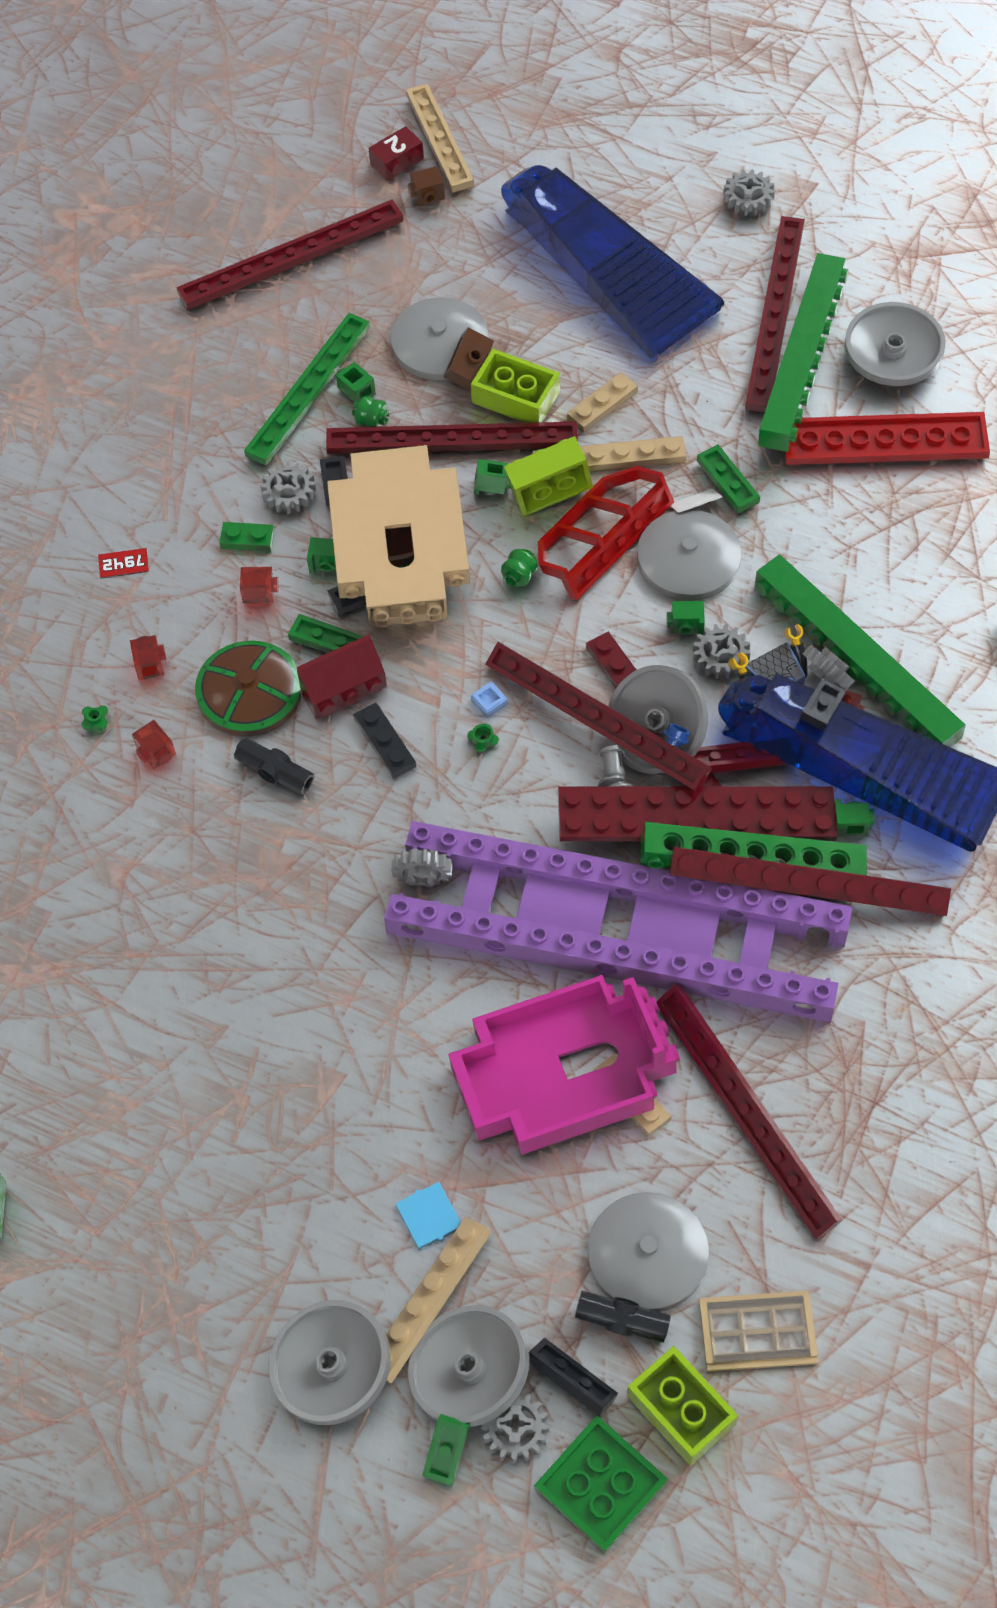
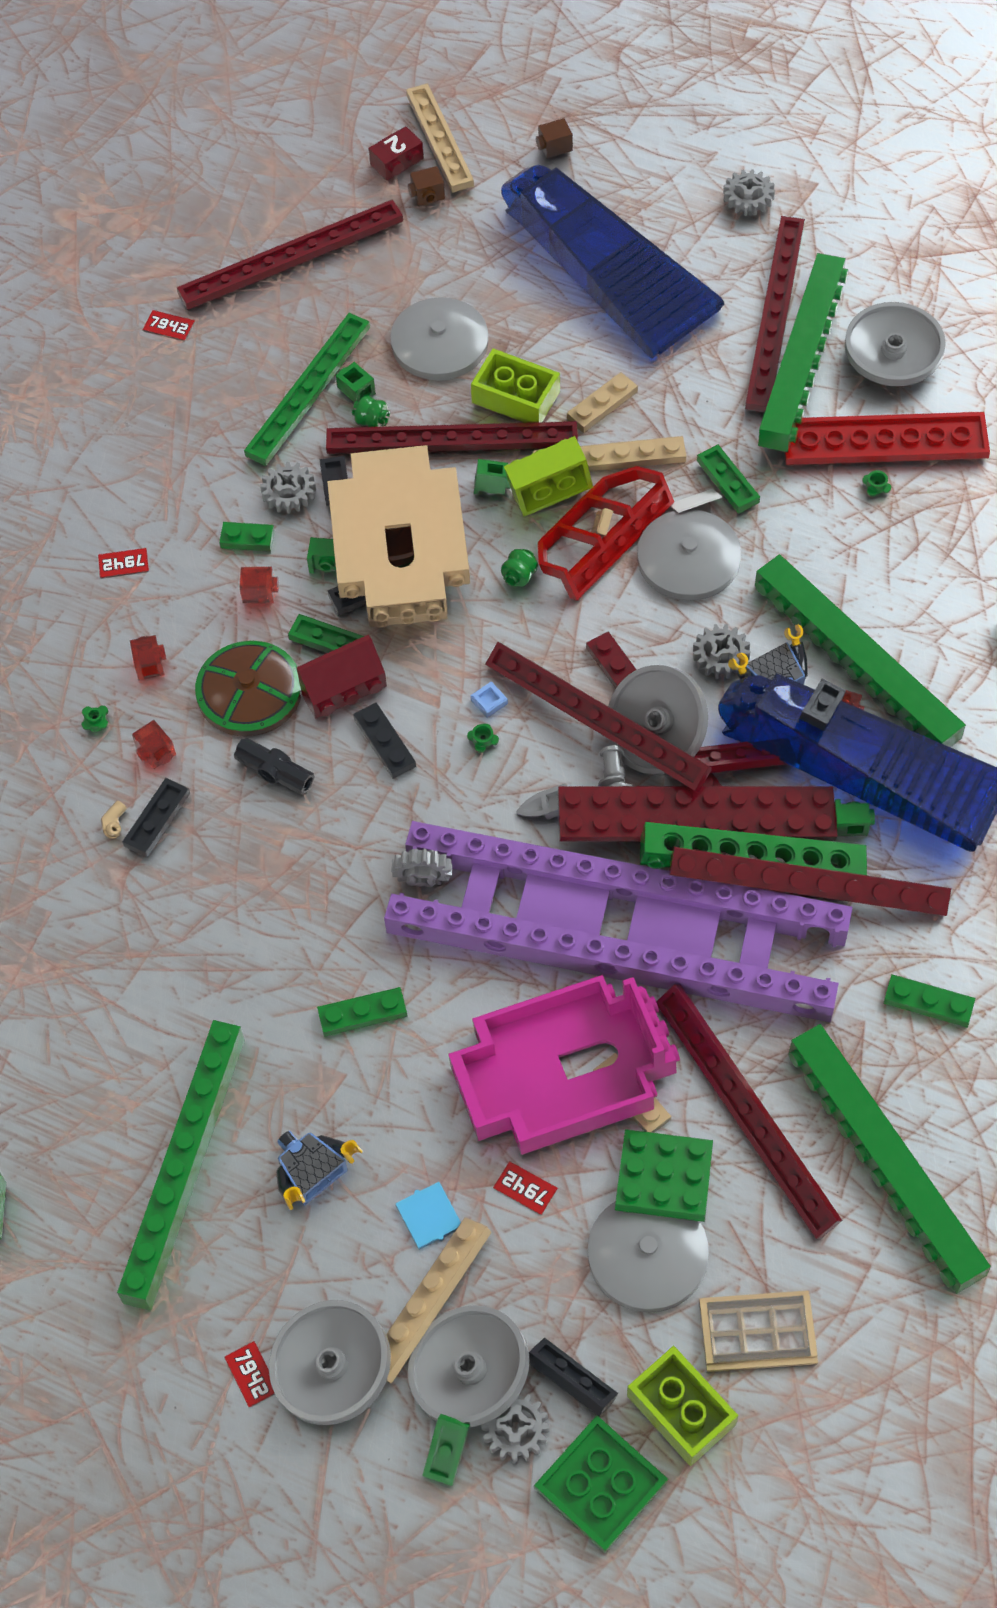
(110, 821): none -> tan arm
(156, 817): none -> black plate
(168, 325): none -> red sticker
(181, 1166): none -> green brick
(250, 1373): none -> red sticker
(311, 1165): none -> torso
(362, 1011): none -> green plate
(468, 358): reddish brown brick -> none
(525, 1187): none -> red sticker
(541, 804): none -> light grey plate
(554, 138): none -> reddish brown brick
(602, 522): none -> tan tile
(622, 1316): black piece -> none
(664, 1175): none -> green plate
(676, 735): blue plate -> none
(686, 617): green brick -> none
(828, 666): light grey gear -> none
(876, 477): none -> green plate
(889, 1159): none -> green brick
(929, 1000): none -> green plate

